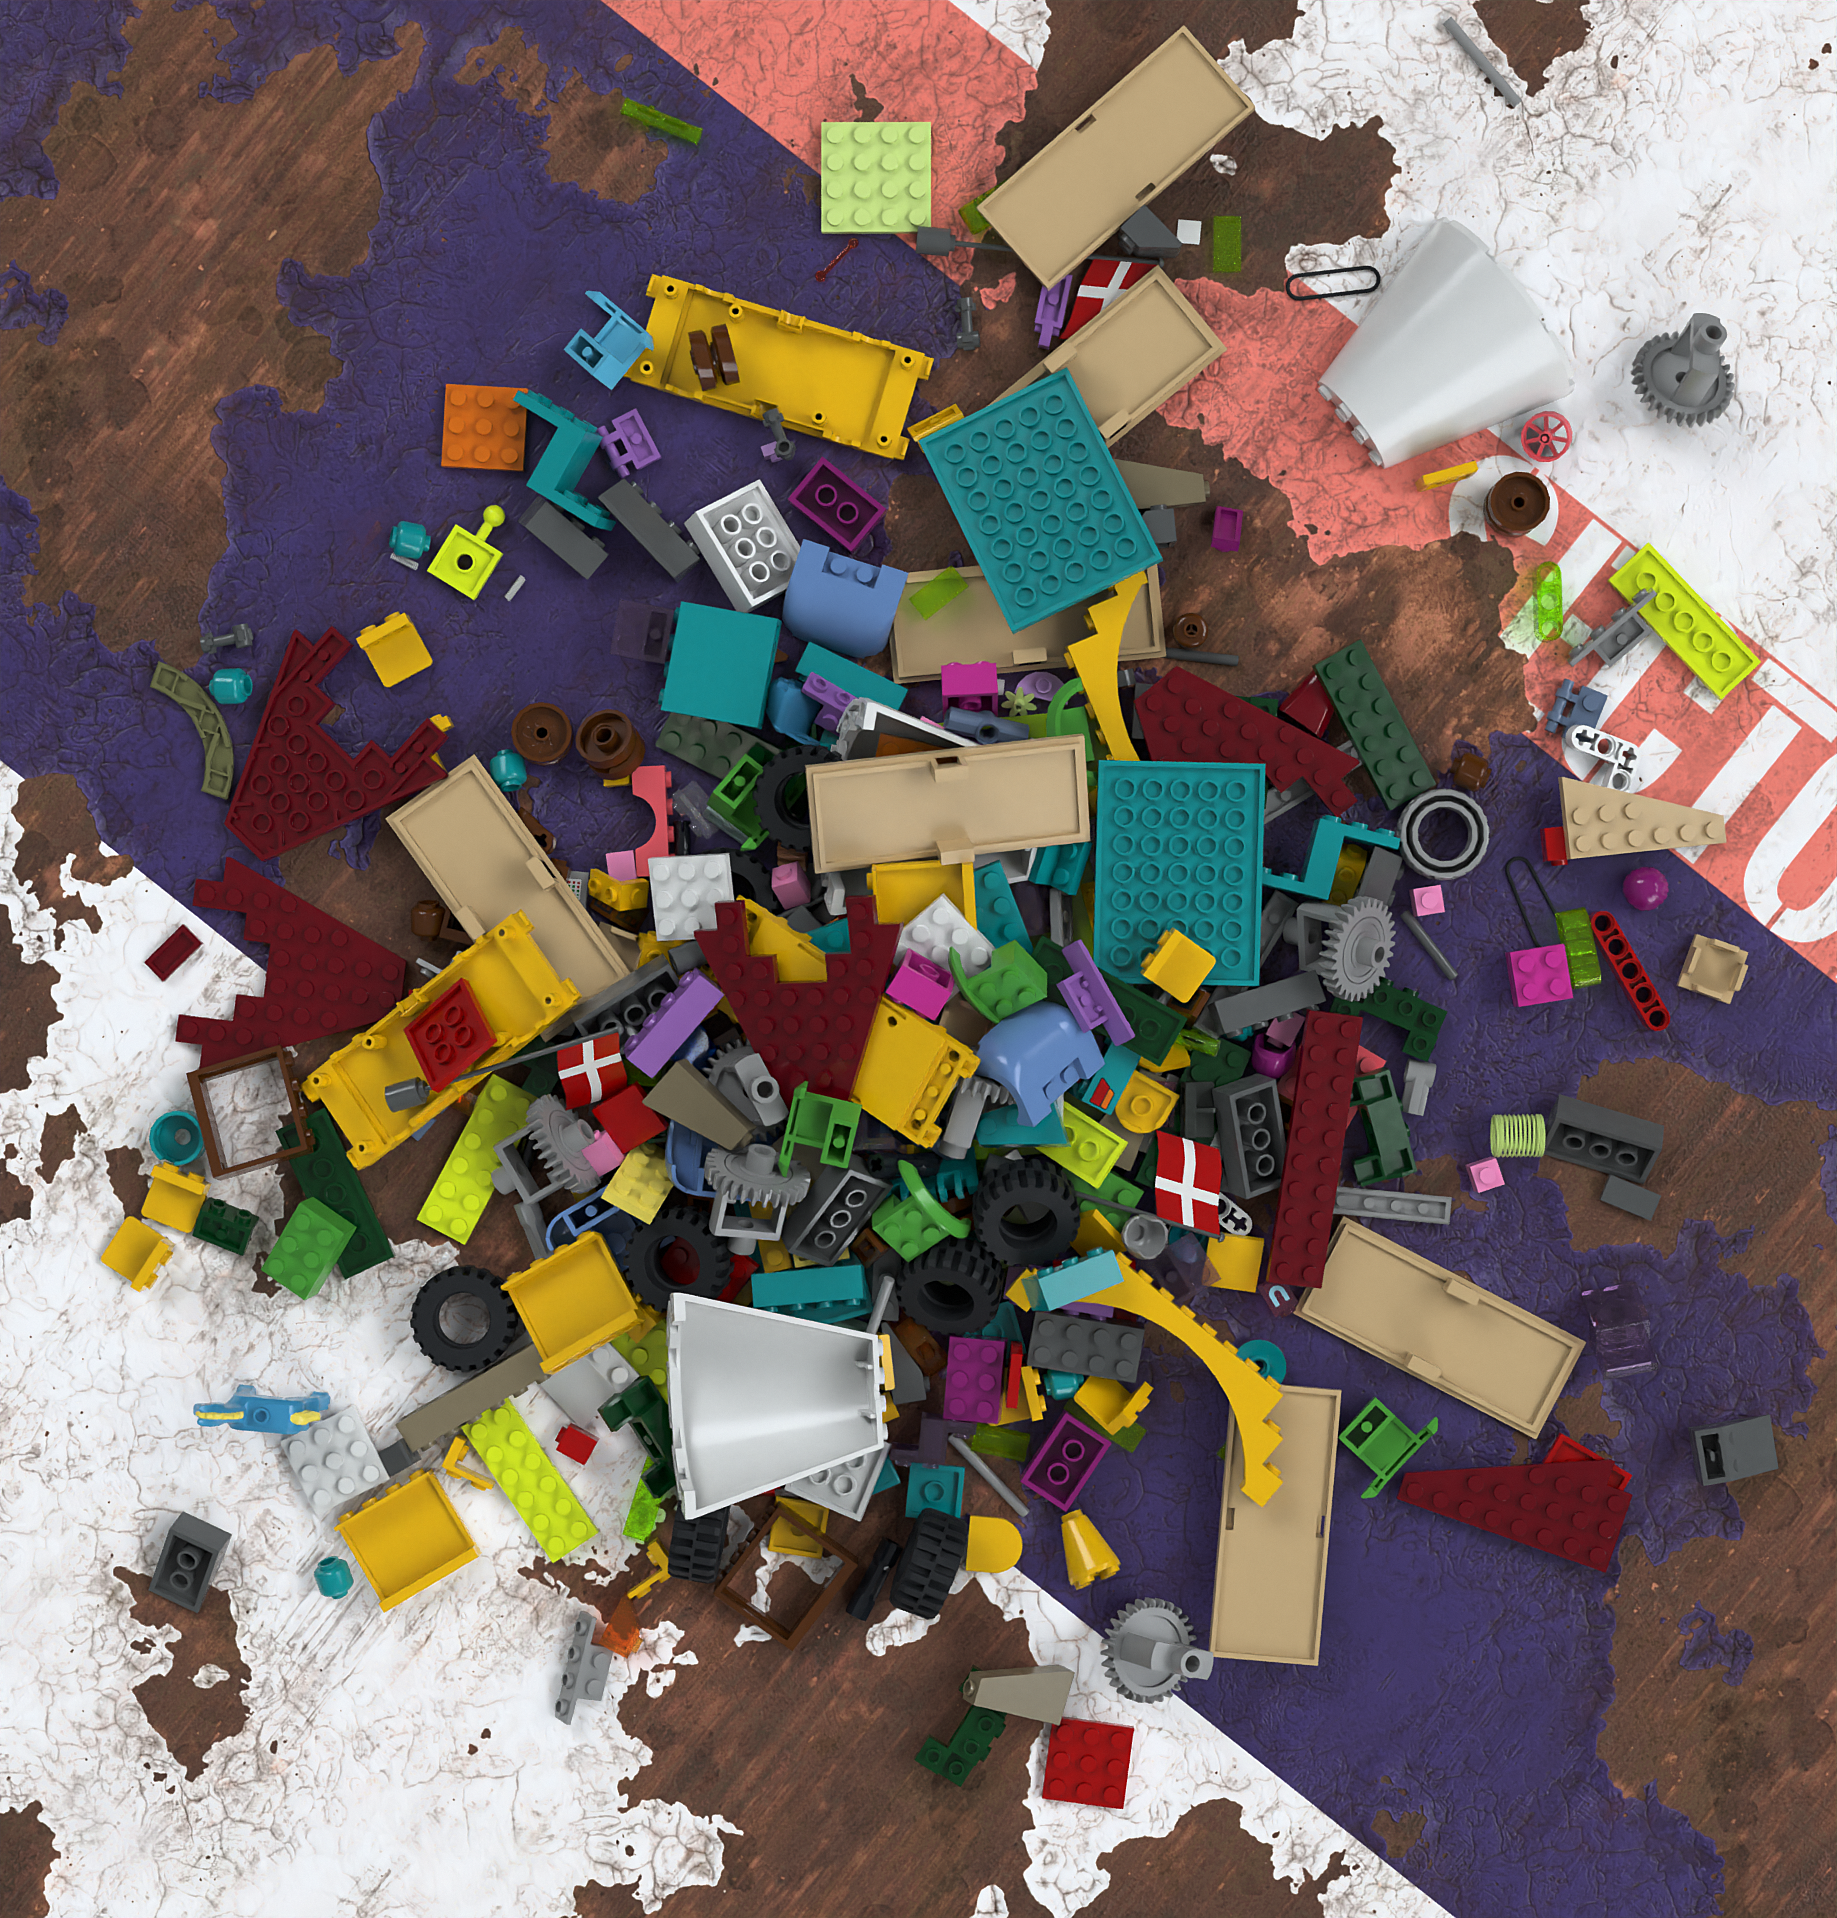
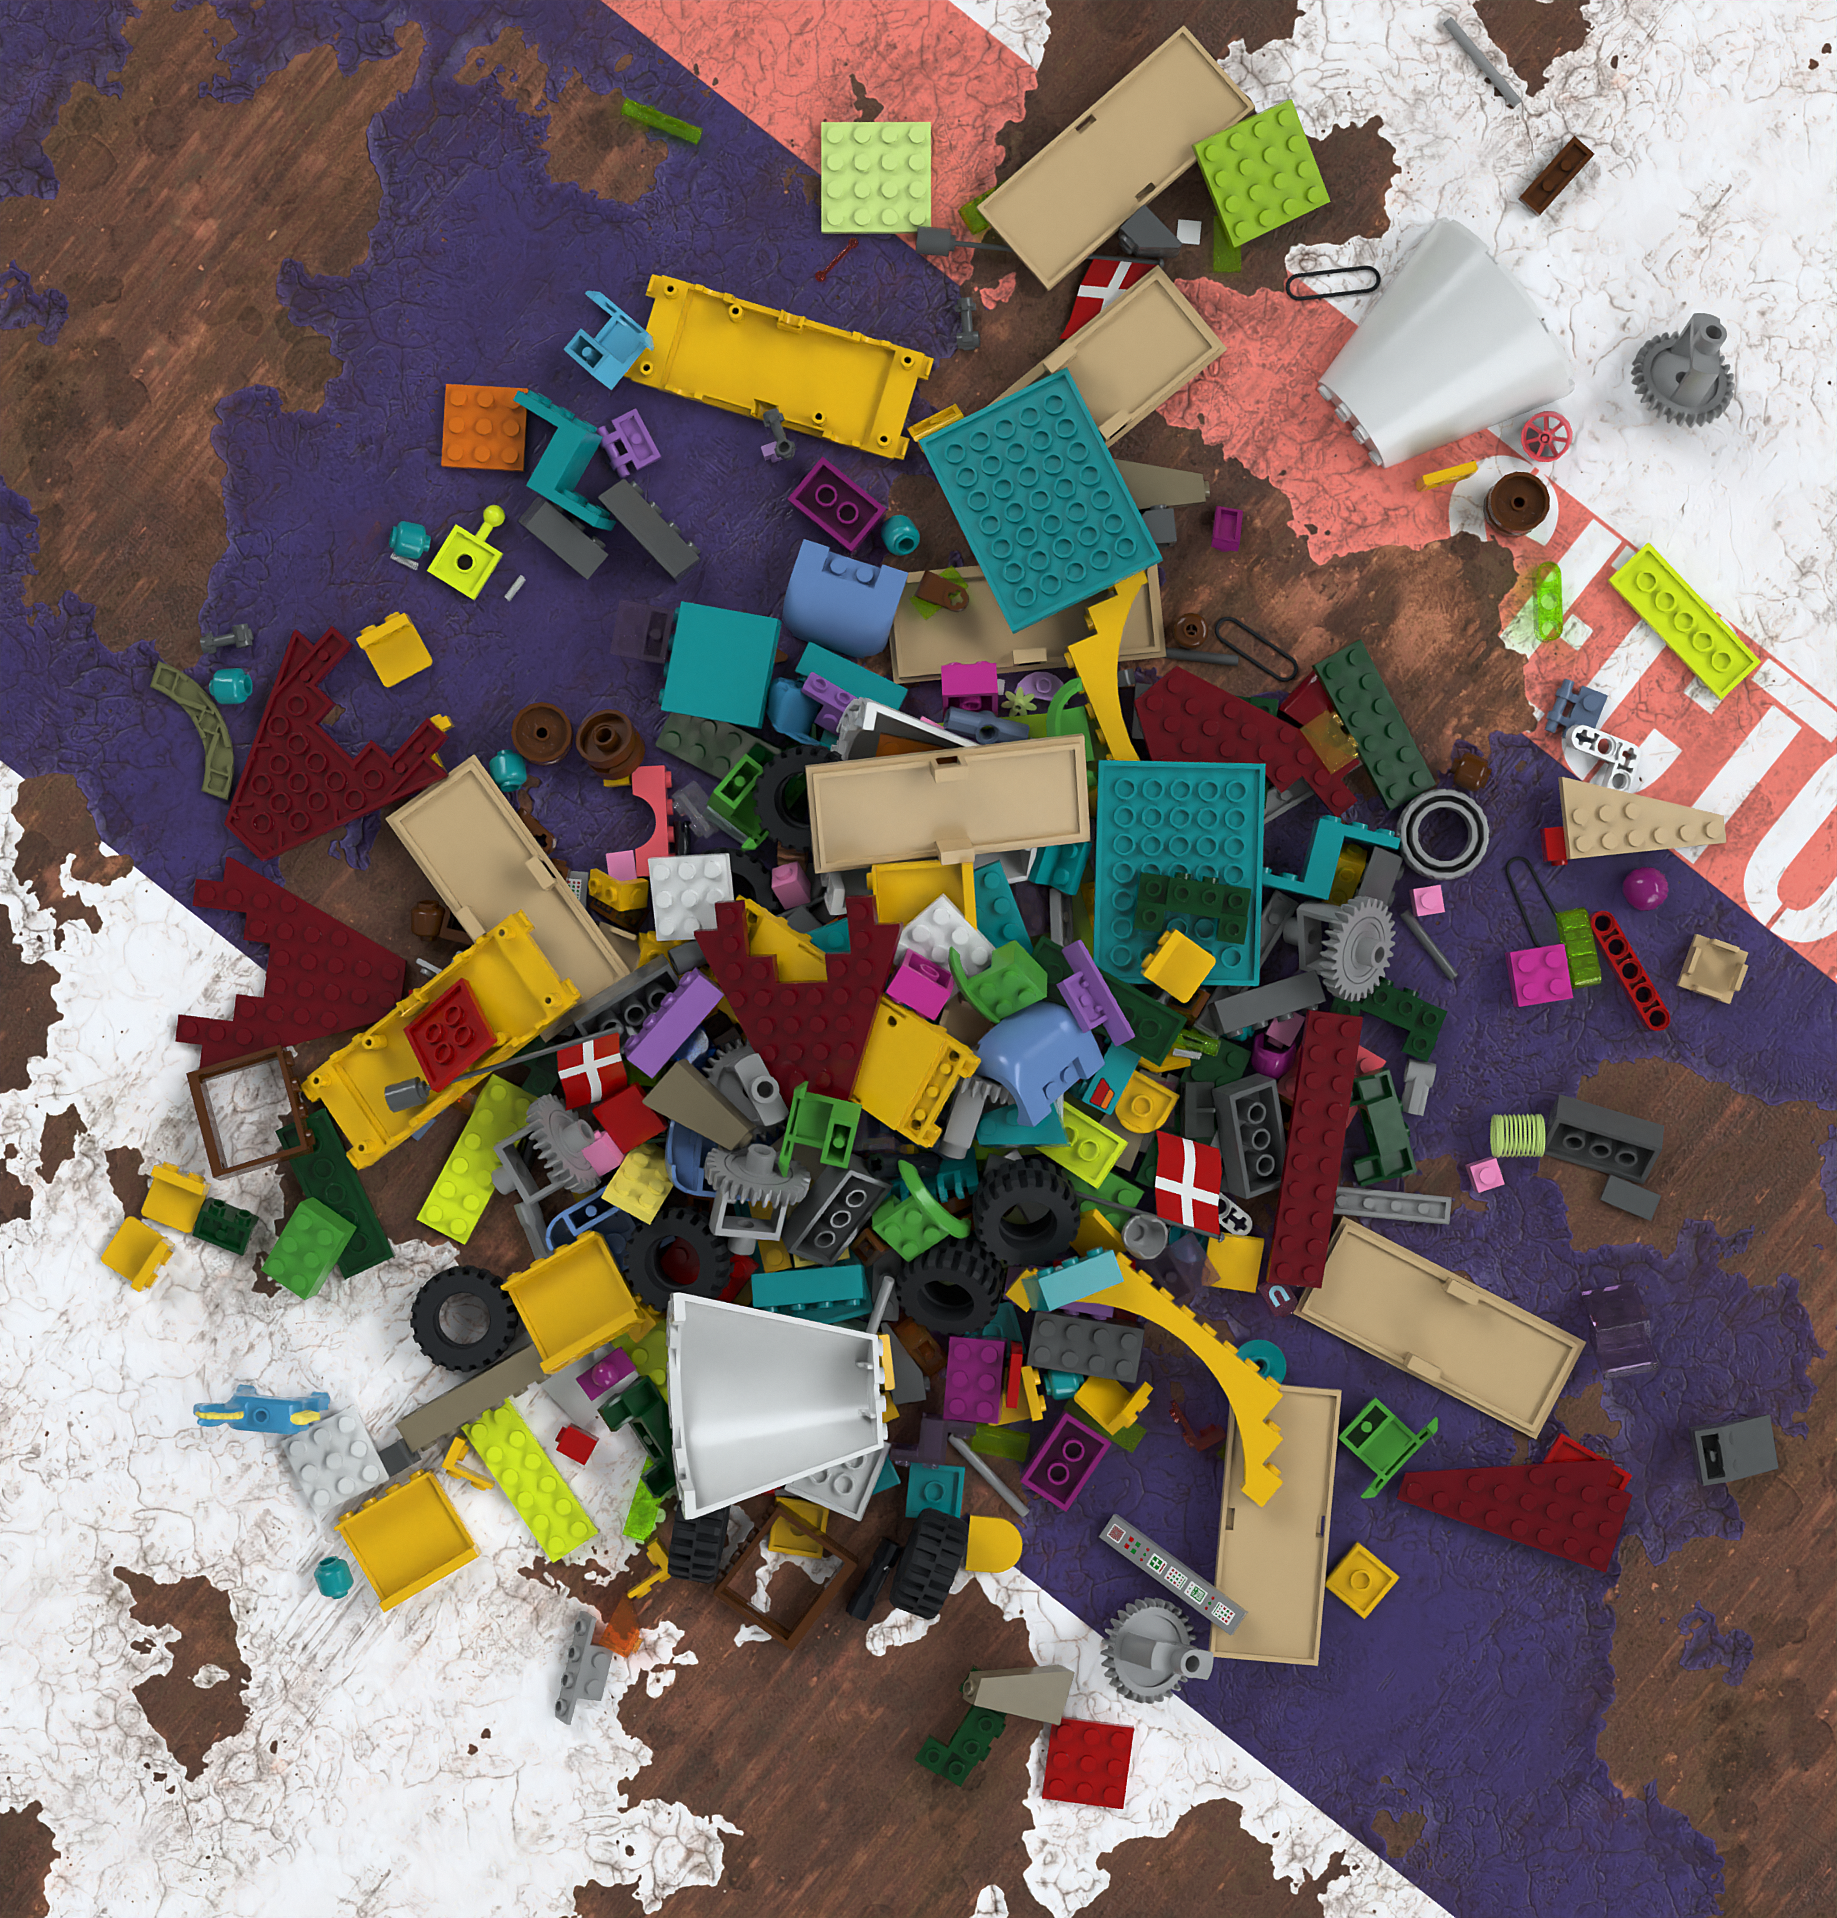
(163, 1137): teal piece -> none
(174, 952): dark red tile -> none
(189, 1561): dark grey slope -> none
(606, 1373): none -> magenta tile
(713, 357): reddish brown wheel -> none
(746, 546): white slope -> none
(900, 535): none -> teal head
(937, 591): none -> reddish brown piece
(1051, 311): medium lavender hinge -> none
(1086, 1551): yellow cone -> none
(1173, 1574): none -> light grey tile
(1186, 1053): none -> white leg
(1193, 897): none -> dark green bracket
(1208, 1435): none -> clear red bracket
(1250, 658): none -> black piece
(1261, 173): none -> lime plate
(1330, 741): none -> clear yellow bracket
(1360, 1580): none -> yellow tile
(1556, 176): none -> reddish brown plate
(1619, 635): light grey bracket -> none

